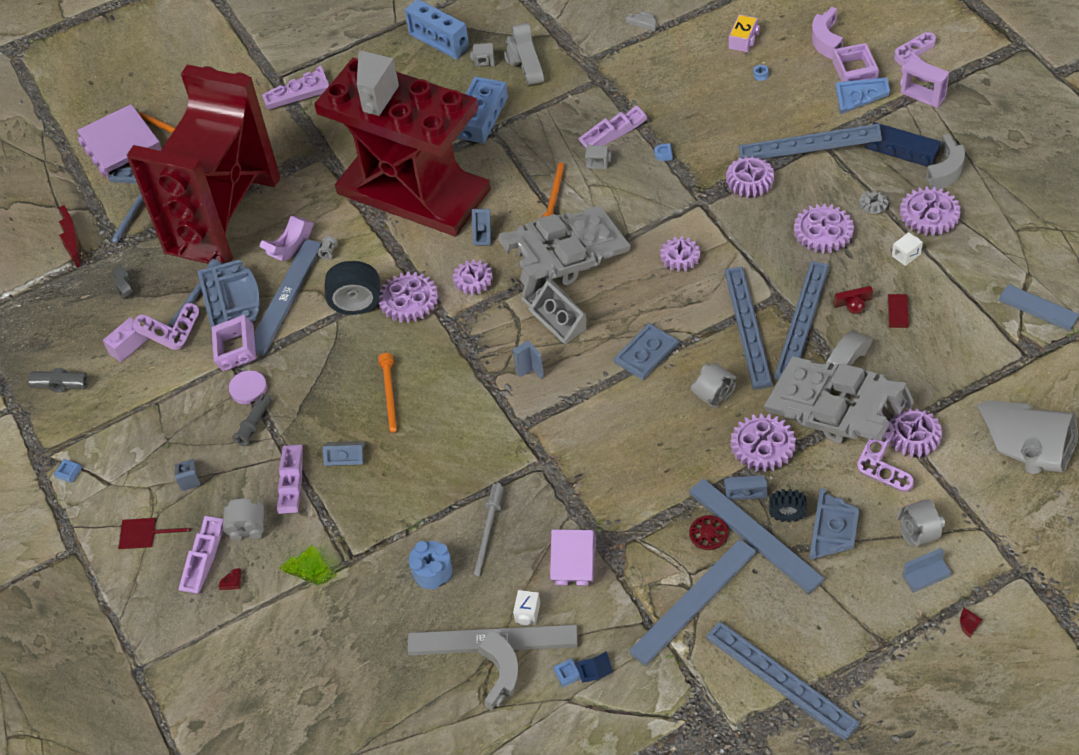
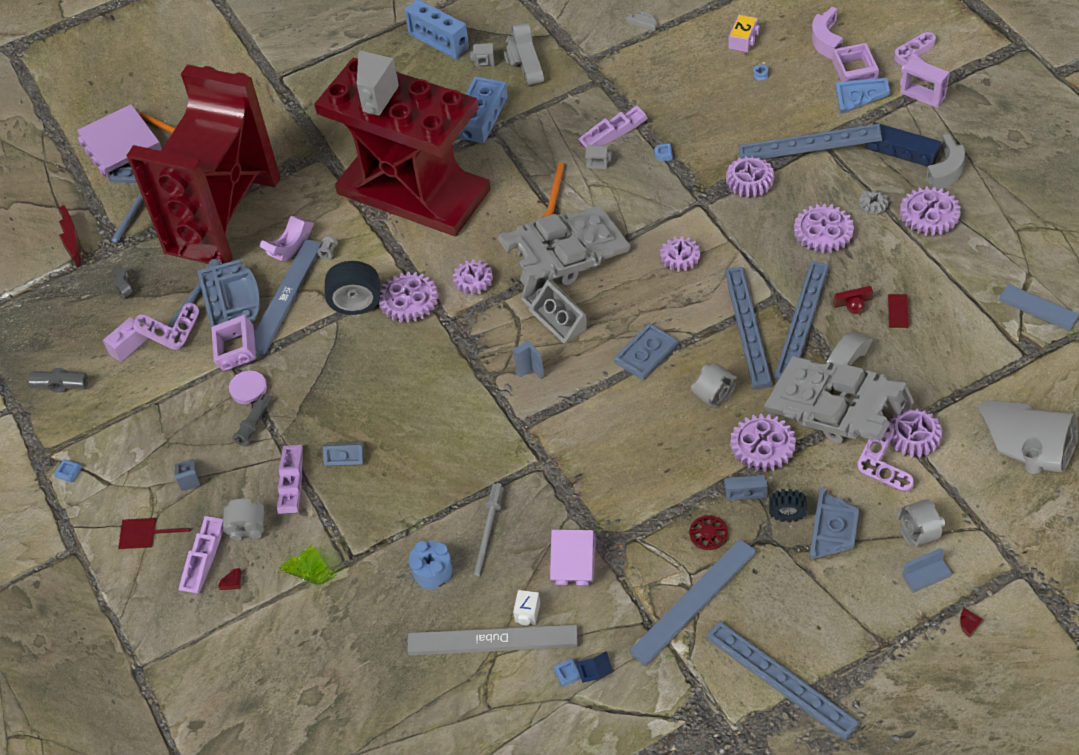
(303, 88): lavender wing -> none
(385, 362): orange piece -> none
(481, 226): sand blue slope -> none
(503, 656): light grey arch -> none
(757, 536): sand blue tile -> none
(907, 249): white brick -> none

